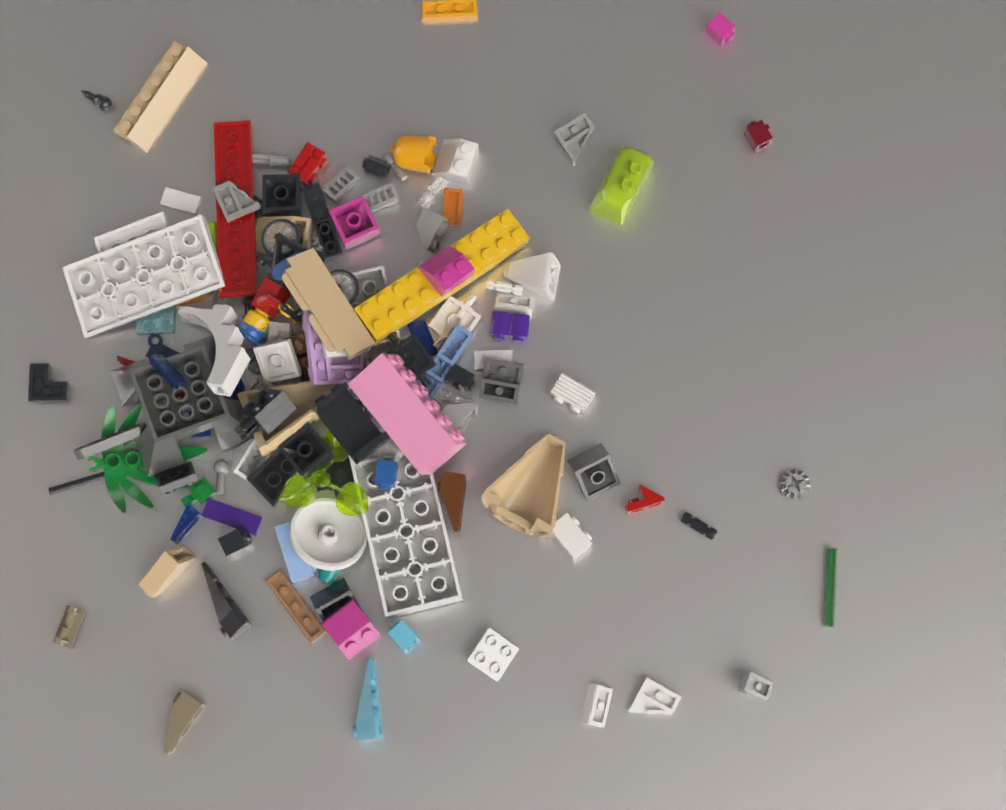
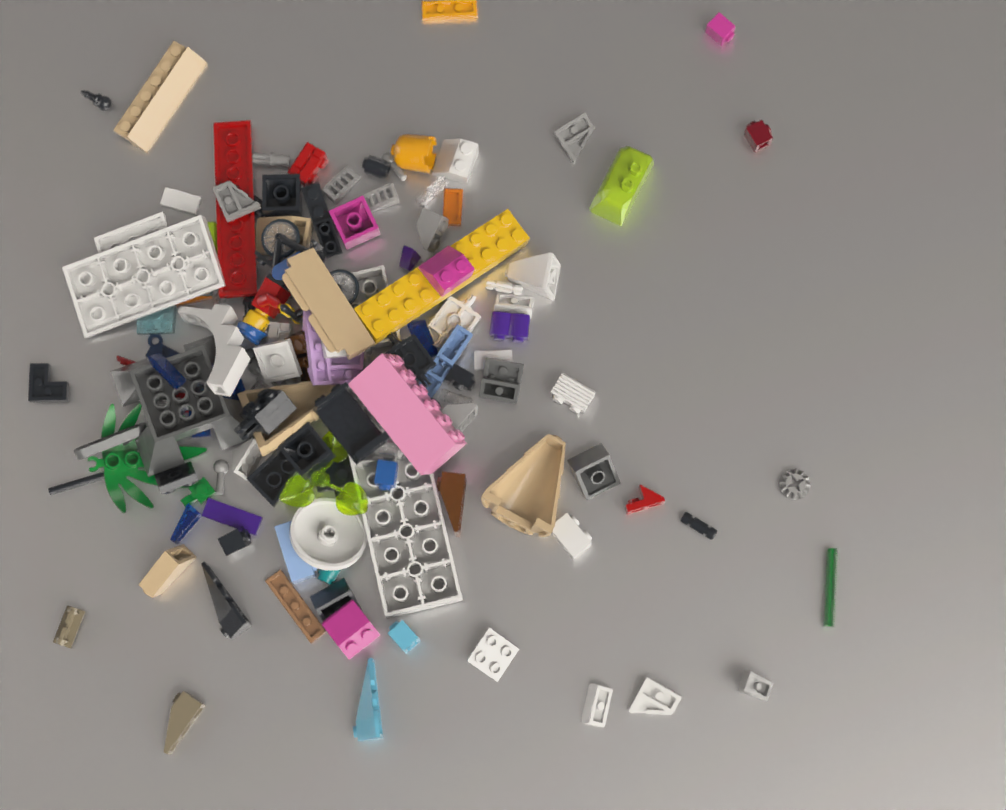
(409, 258): none -> dark purple slope

